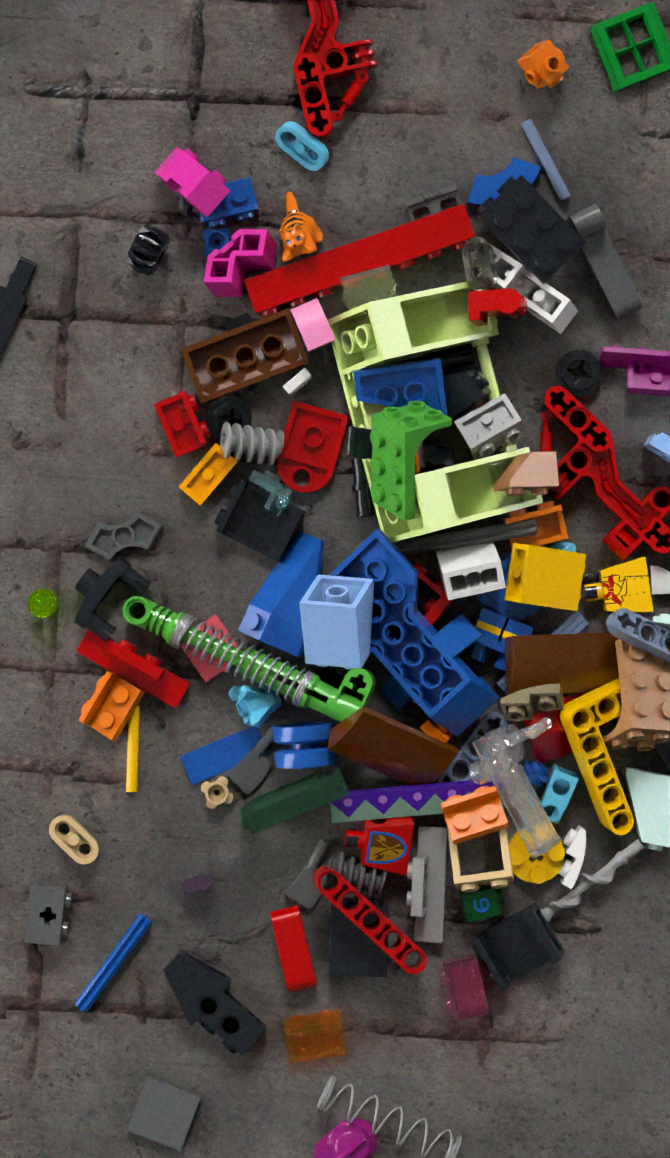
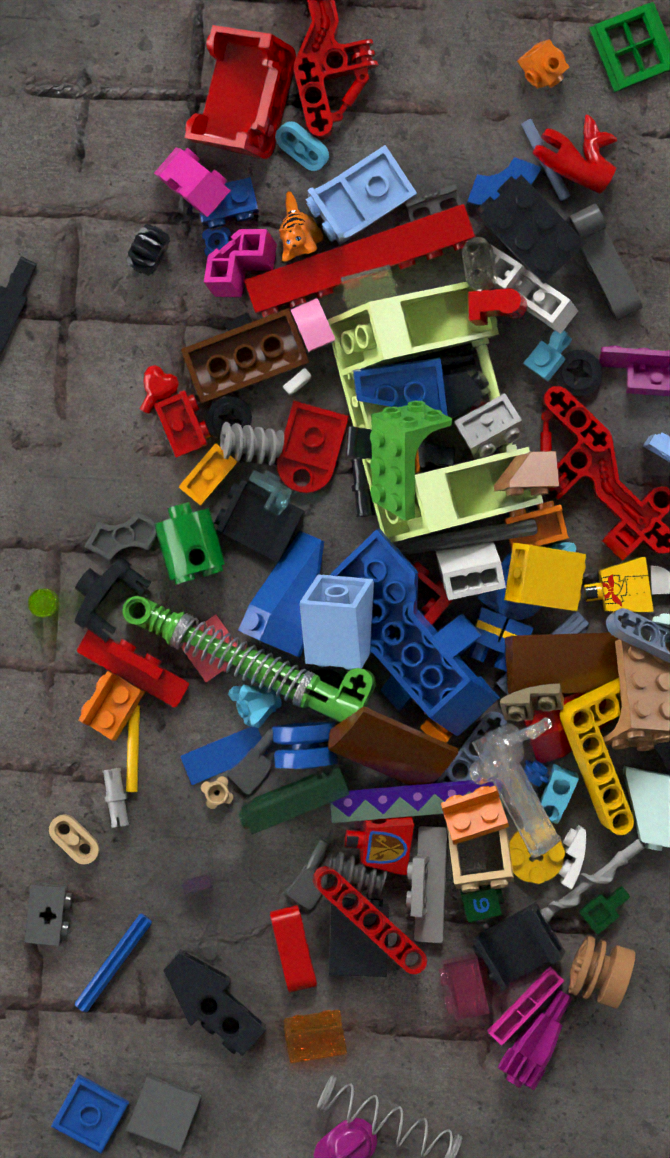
(90, 1113): none -> blue tile
(115, 797): none -> light grey pin
(157, 386): none -> red rock
(186, 533): none -> green cylinder
(244, 92): none -> red windscreen
(360, 195): none -> light blue bracket
(525, 1005): none -> dark pink piece
(535, 1045): none -> magenta piece
(547, 358): none -> medium azure plate
(593, 171): none -> red piece
(600, 971): none -> medium nougat wheel
(601, 911): none -> dark green plate

